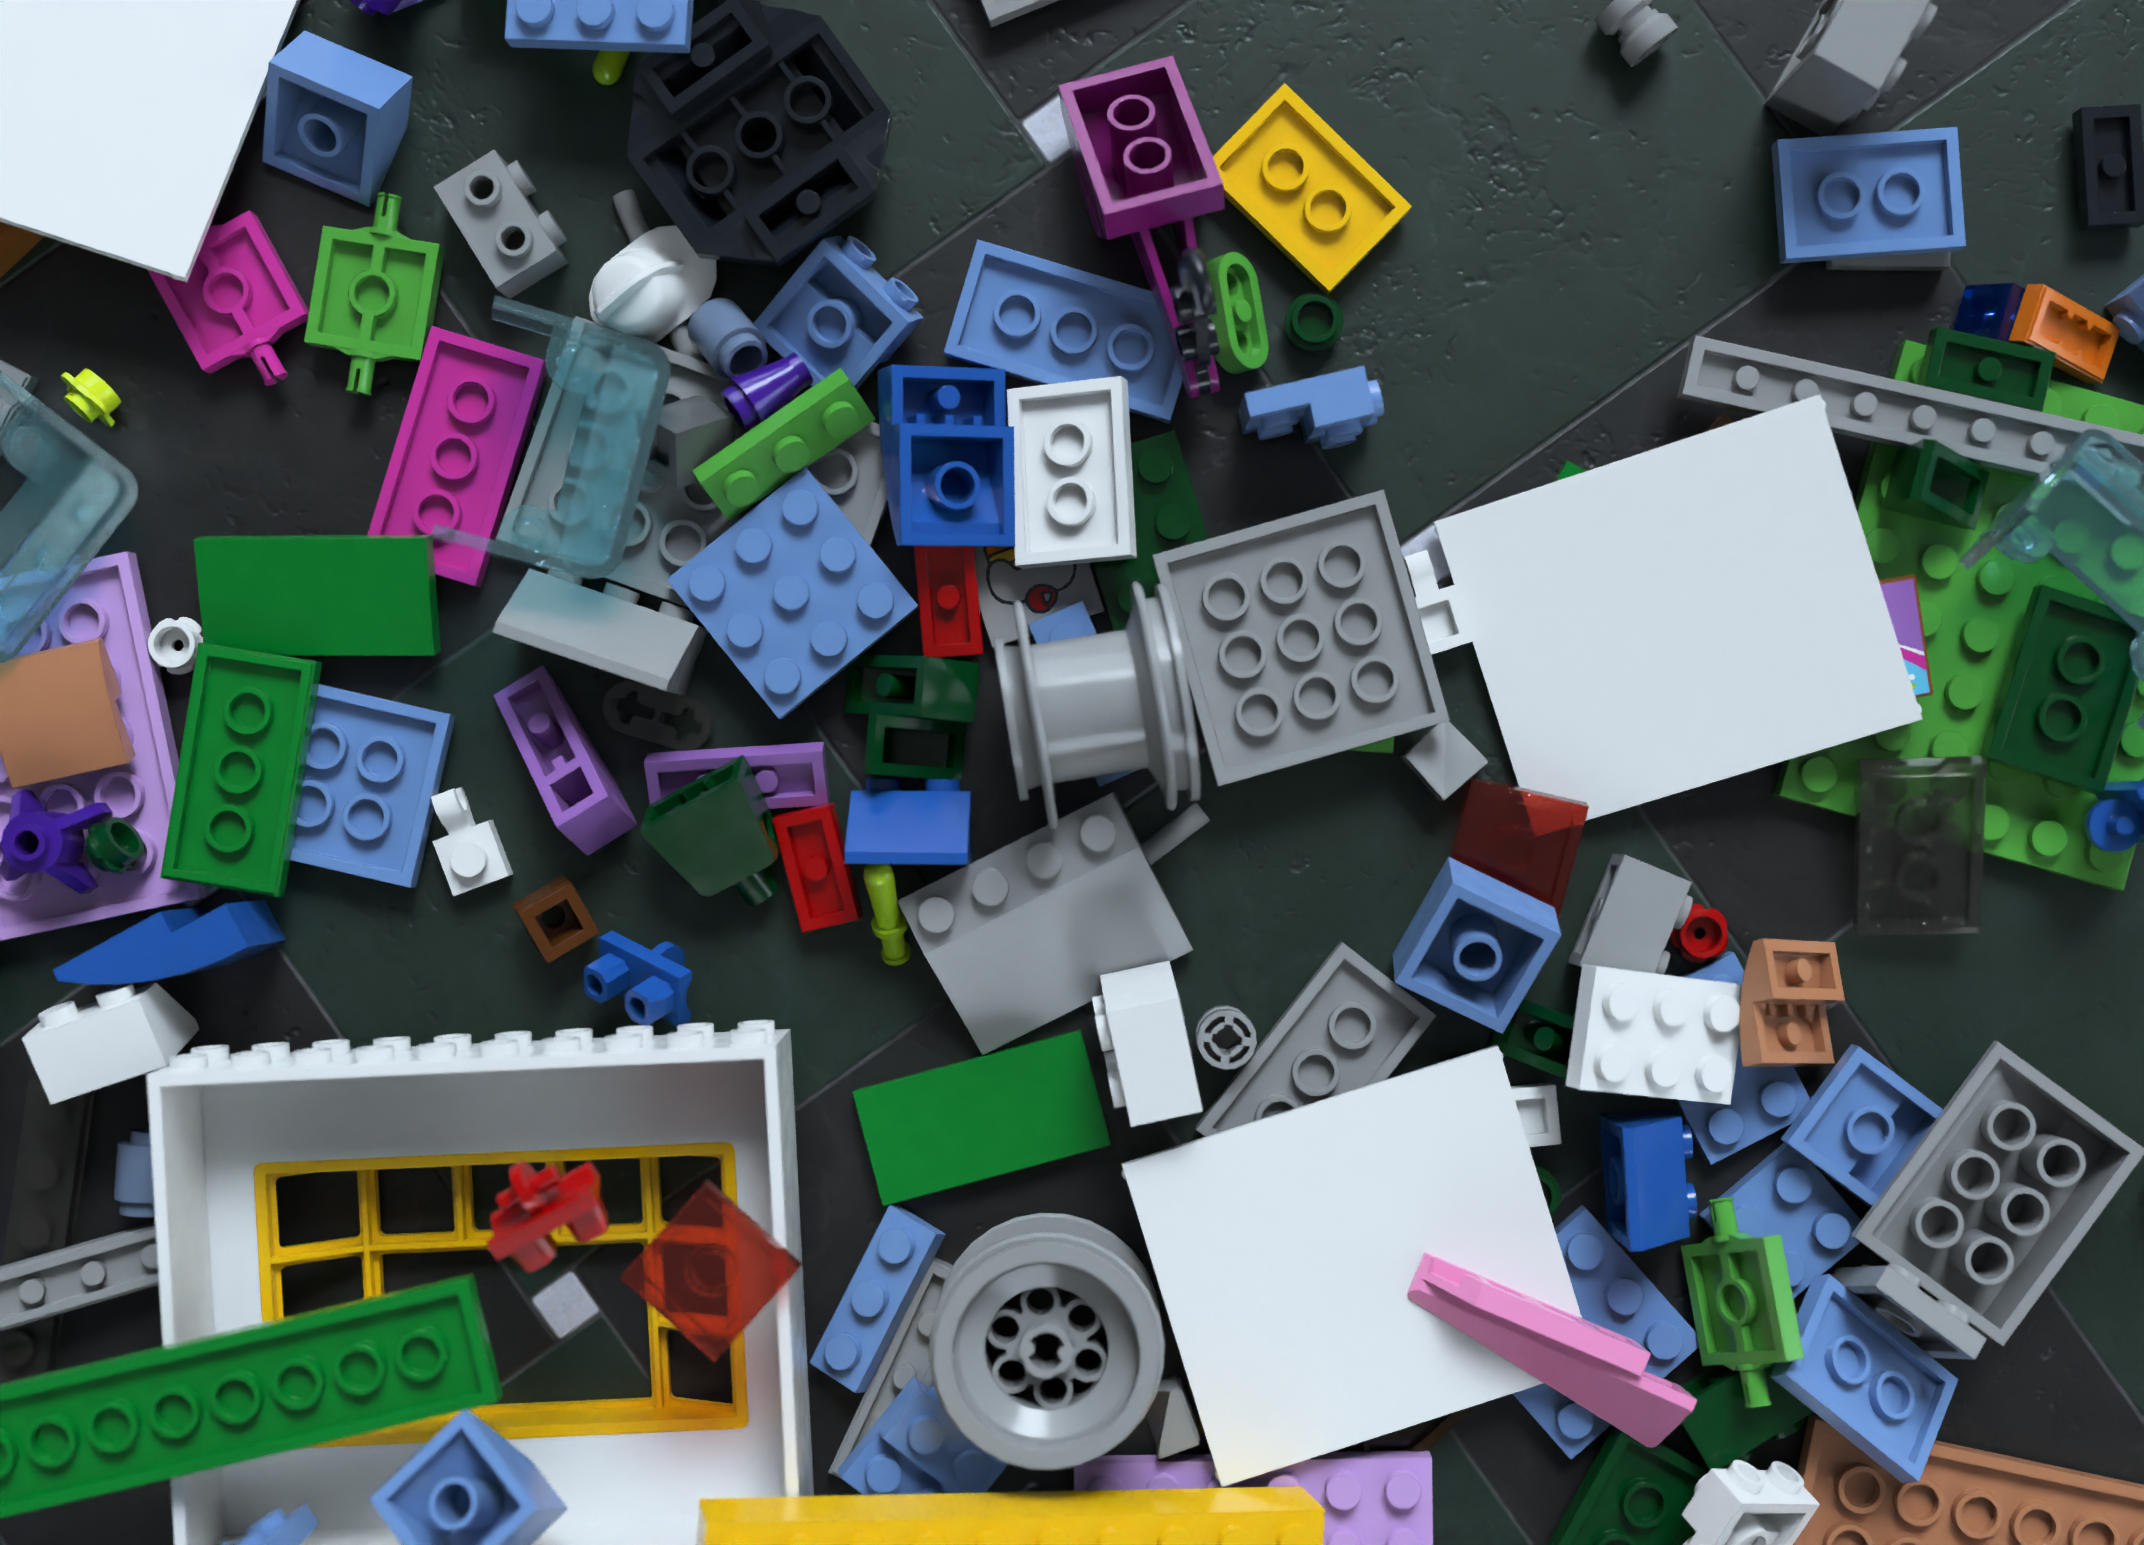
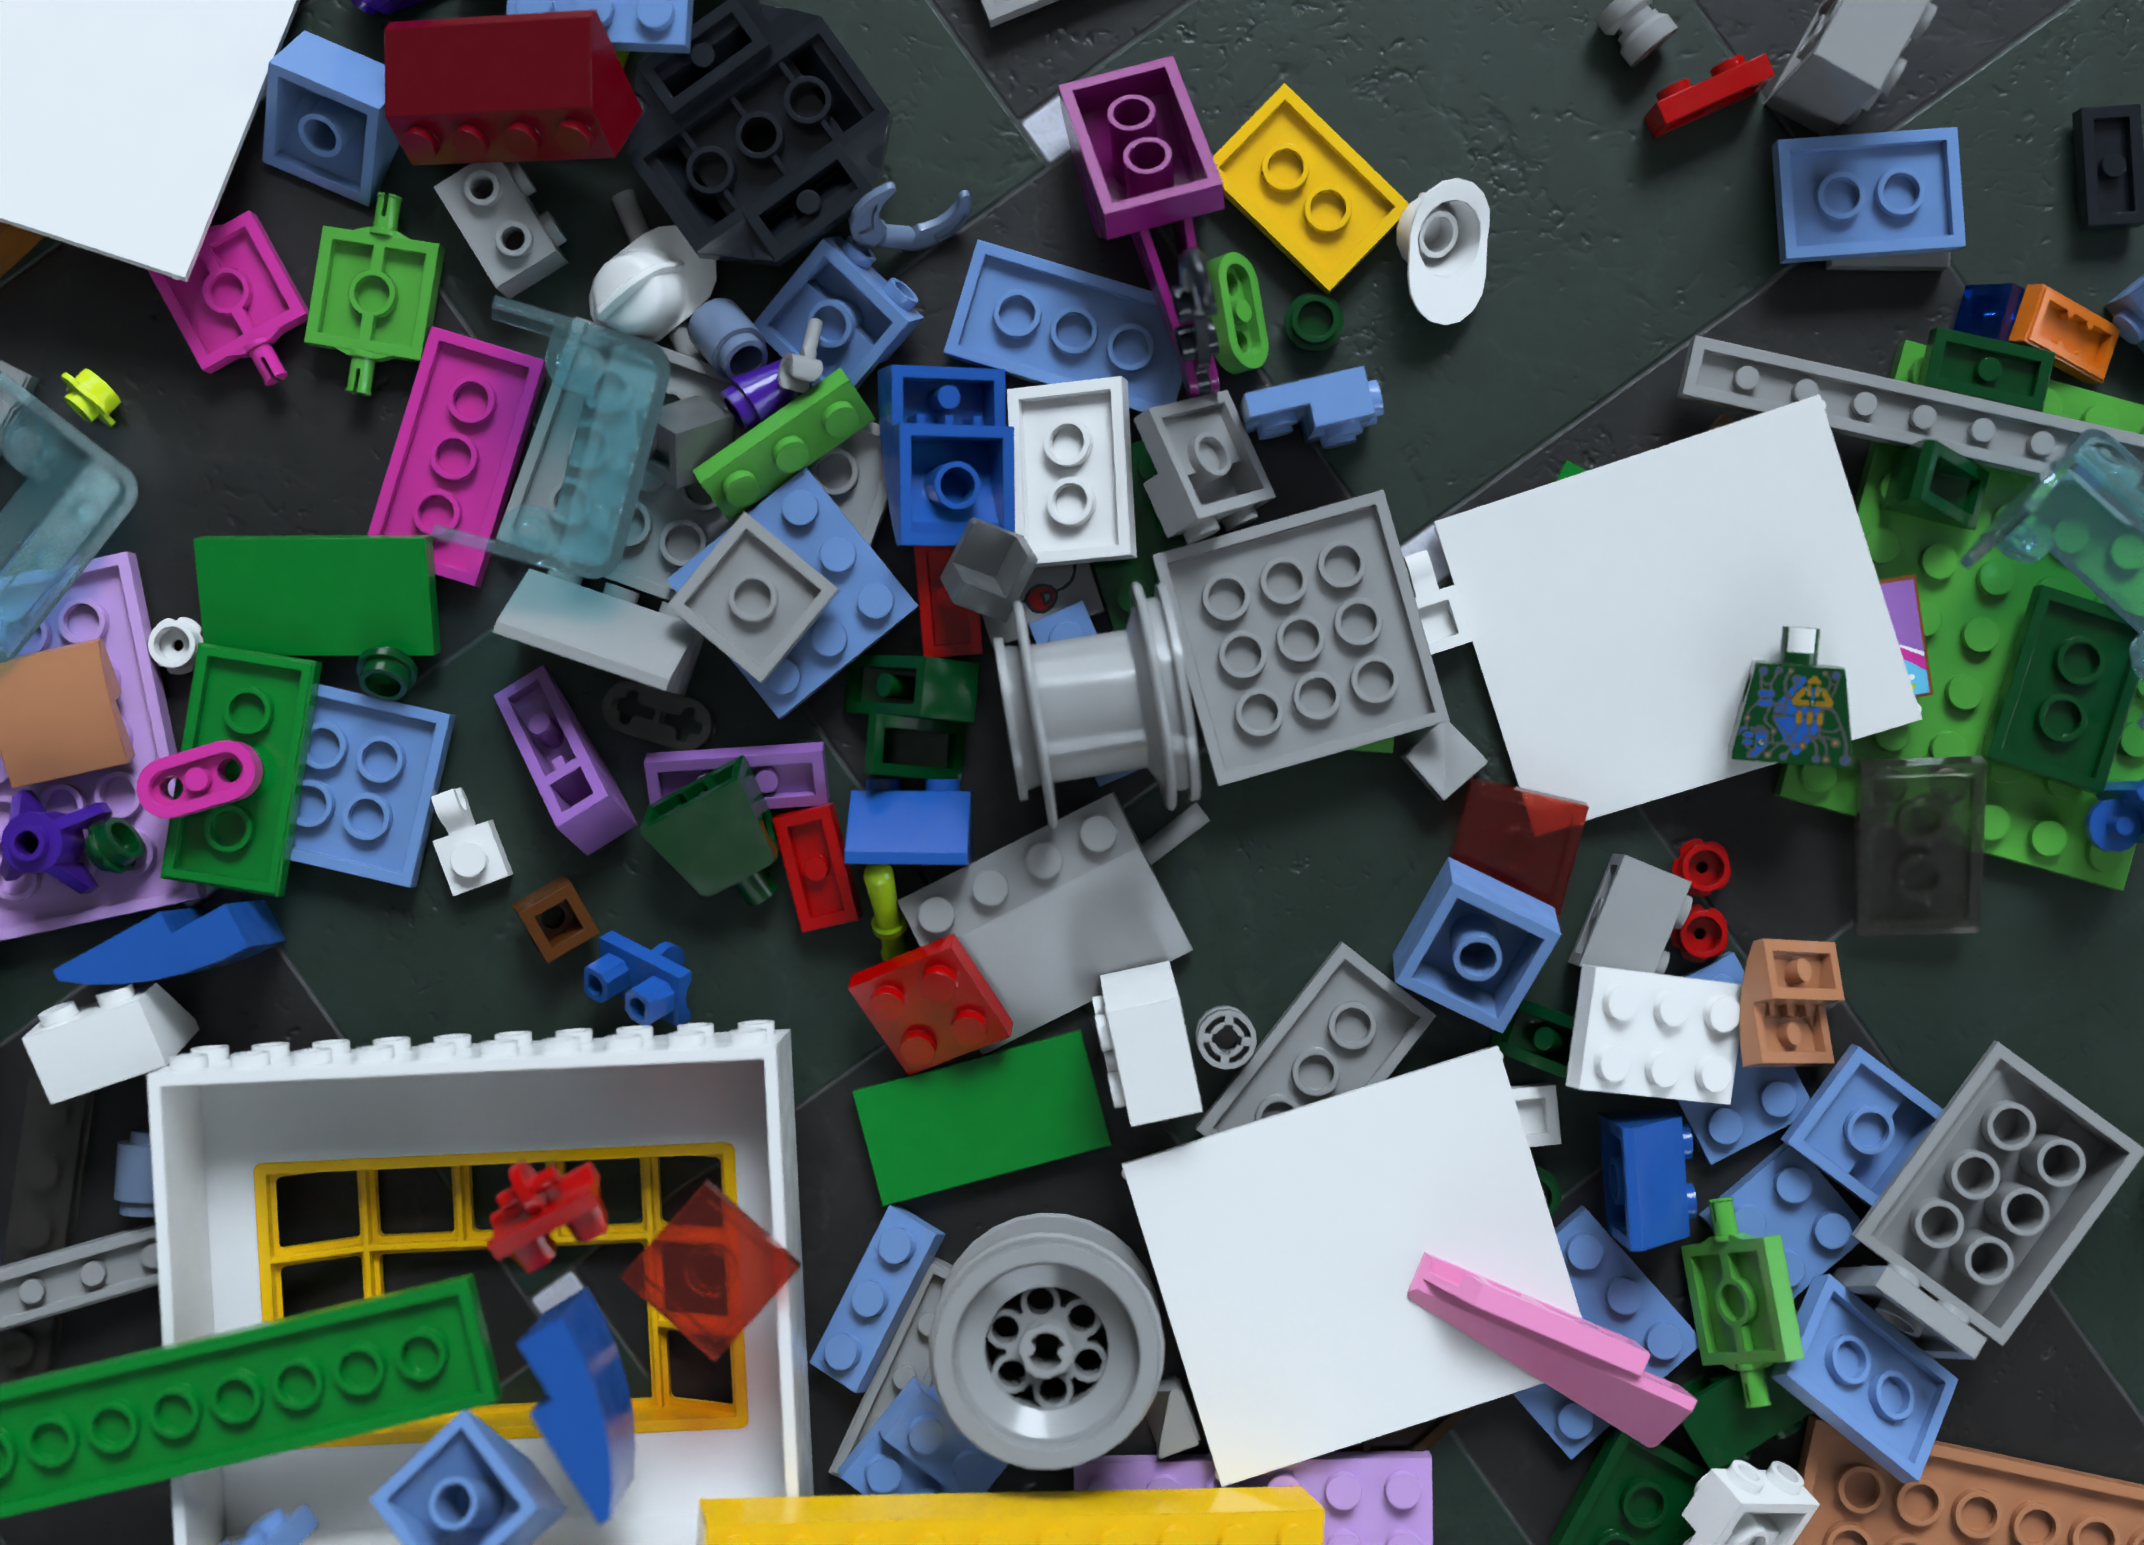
(202, 779): none -> dark pink plate
(386, 673): none -> dark green plate
(506, 89): none -> dark red slope
(586, 1400): none -> blue slope
(753, 598): none -> light grey plate
(799, 370): none -> light grey hand
(871, 231): none -> sand blue piece
(931, 1005): none -> red plate
(988, 569): none -> dark grey panel
(1202, 466): none -> light grey plate
(1445, 249): none -> white piece
(1716, 860): none -> red plate
(1729, 83): none -> red plate
(1794, 708): none -> torso

